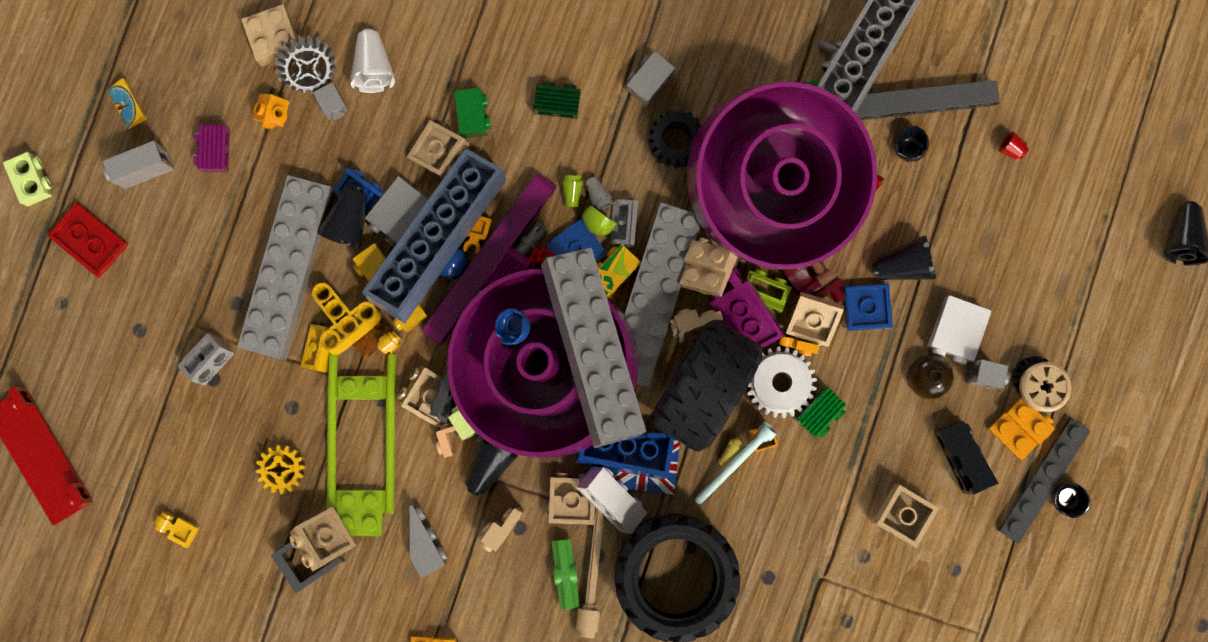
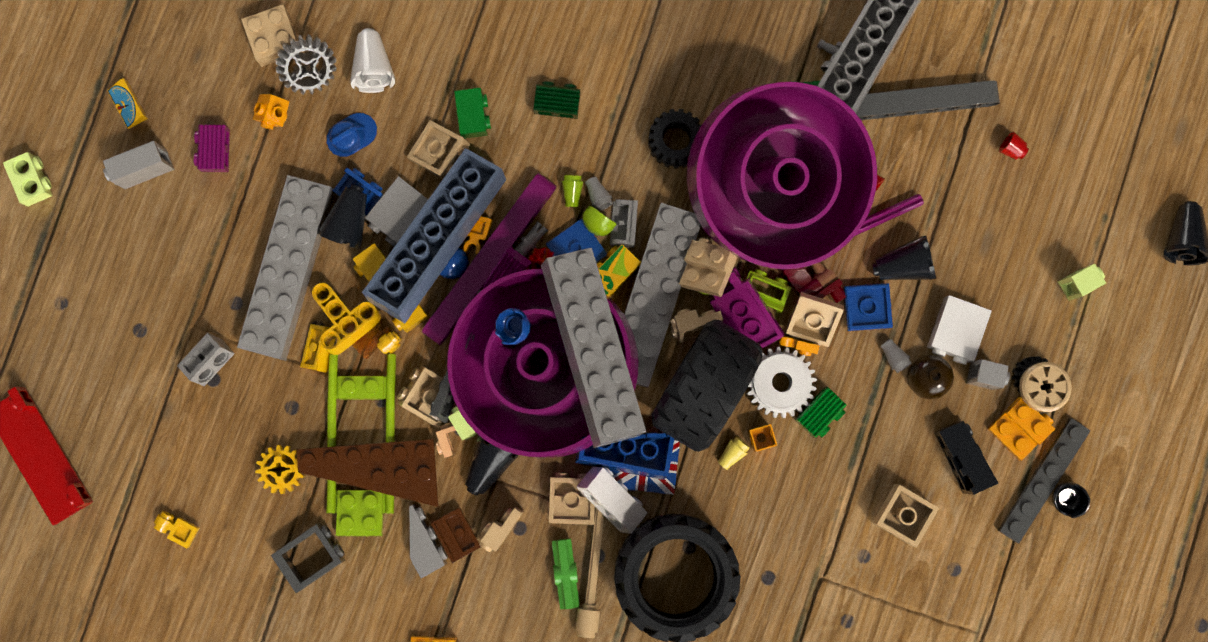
(87, 240): red tile -> none
(321, 539): tan plate -> none
(330, 102): light grey brick -> none
(351, 134): none -> blue piece
(389, 468): none -> reddish brown wing
(456, 535): none -> reddish brown plate
(650, 78): light grey brick -> none
(764, 433): light aqua piece -> none
(891, 212): none -> magenta axle
(896, 356): none -> light grey cone
(911, 143): black hair -> none
(1082, 282): none -> yellowish green brick

